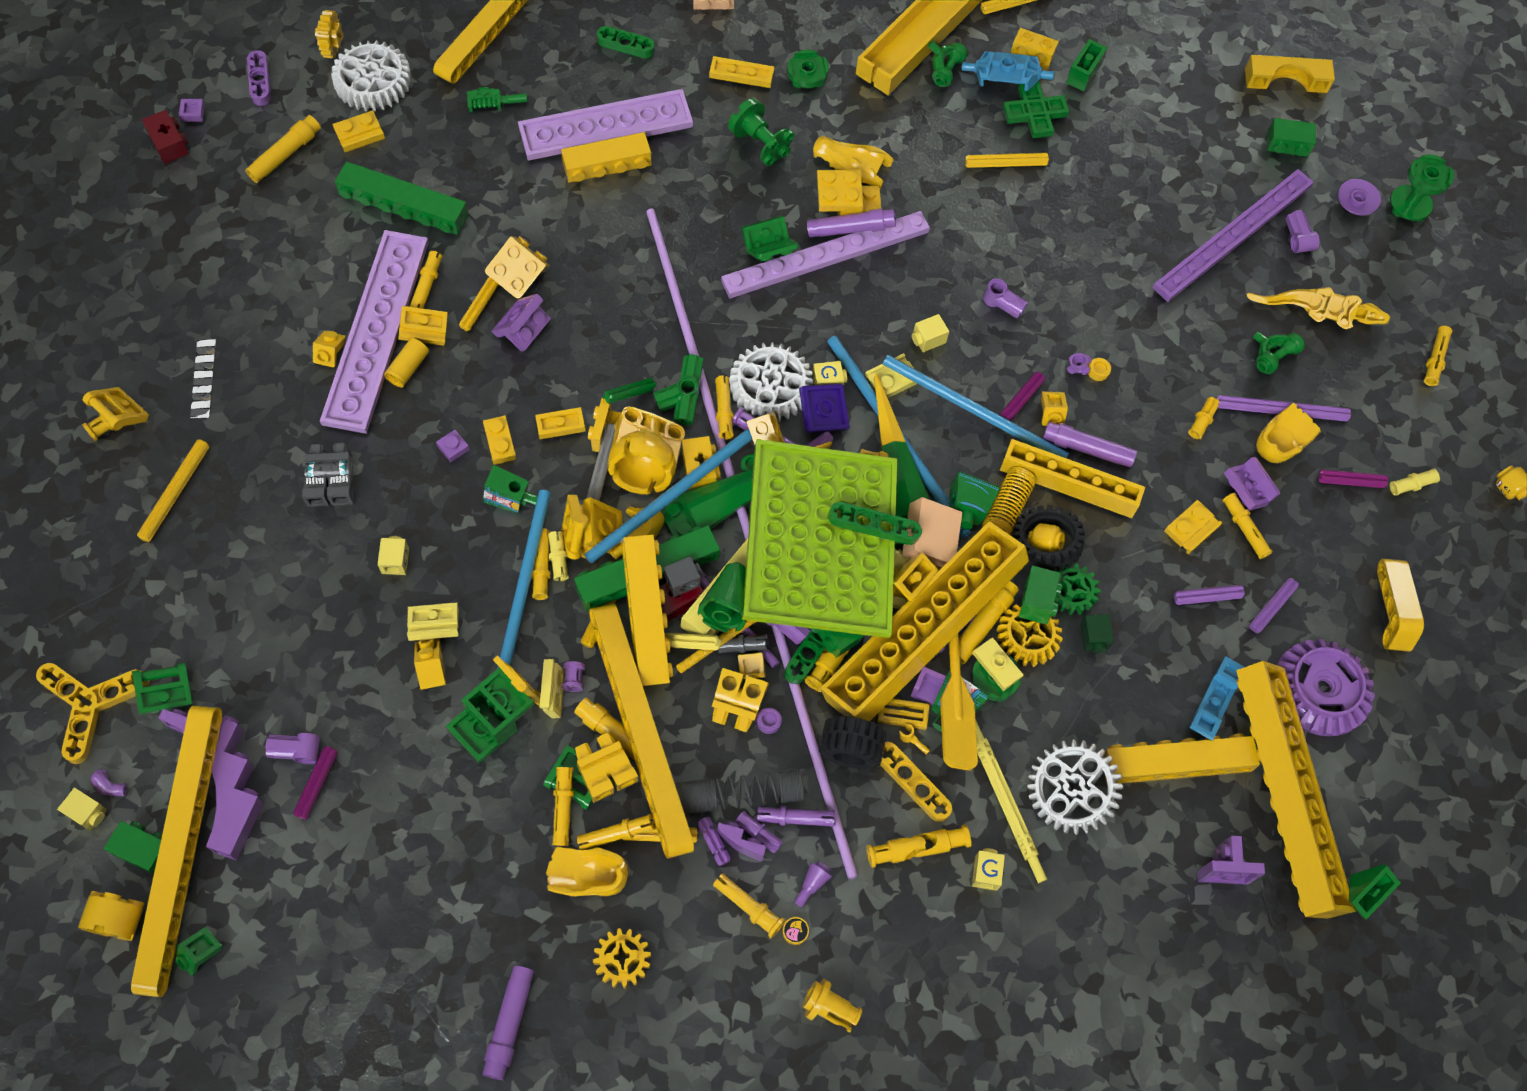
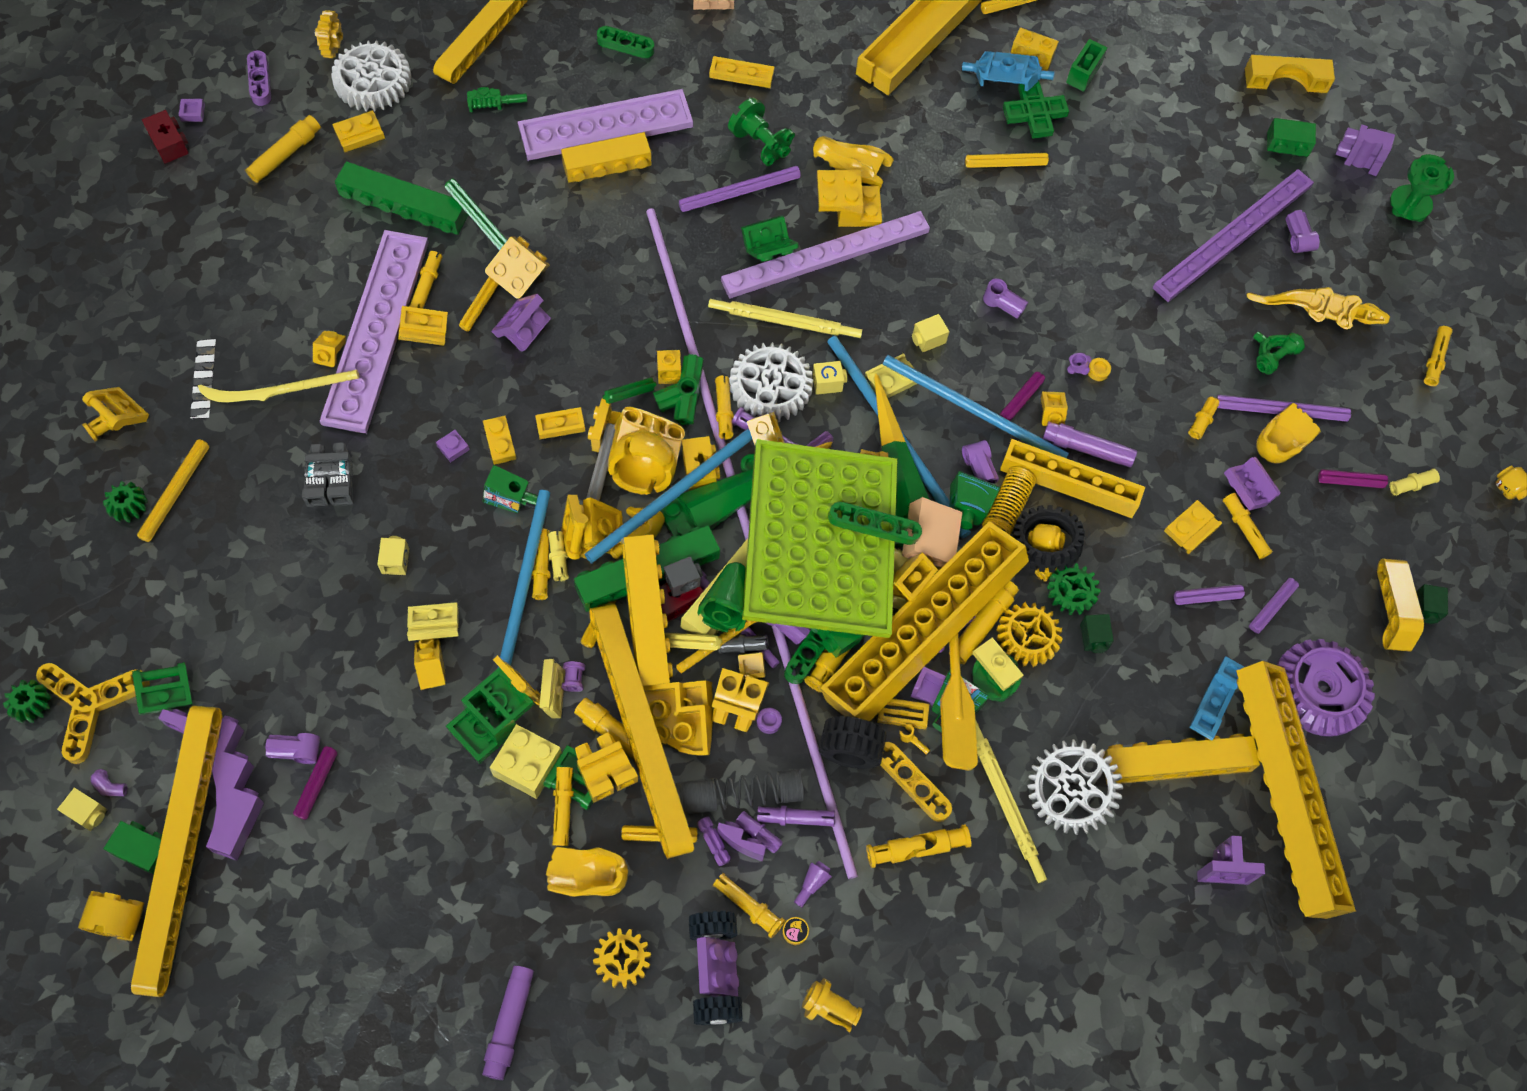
(23, 710): none -> green gear
(125, 501): none -> green gear
(197, 950): green bracket -> none
(265, 393): none -> light yellow piece
(406, 362): yellow pin -> none
(475, 213): none -> axle
(525, 761): none -> light yellow brick
(626, 829): yellow pin -> none
(668, 366): none -> yellow brick
(683, 714): none -> yellow brick
(716, 968): none -> plate
(739, 188): none -> medium lavender axle
(785, 318): none -> light yellow axle
(807, 79): green plate -> none
(824, 408): dark purple plate -> none
(873, 220): medium lavender piece -> none
(956, 53): green piece -> none
(979, 458): none -> medium lavender piece
(988, 869): light yellow brick -> none
(1040, 594): green brick -> none
(1359, 197): medium lavender dish -> none
(1365, 148): none -> medium lavender hips
(1371, 888): green slope -> none
(1433, 603): none -> dark green brick

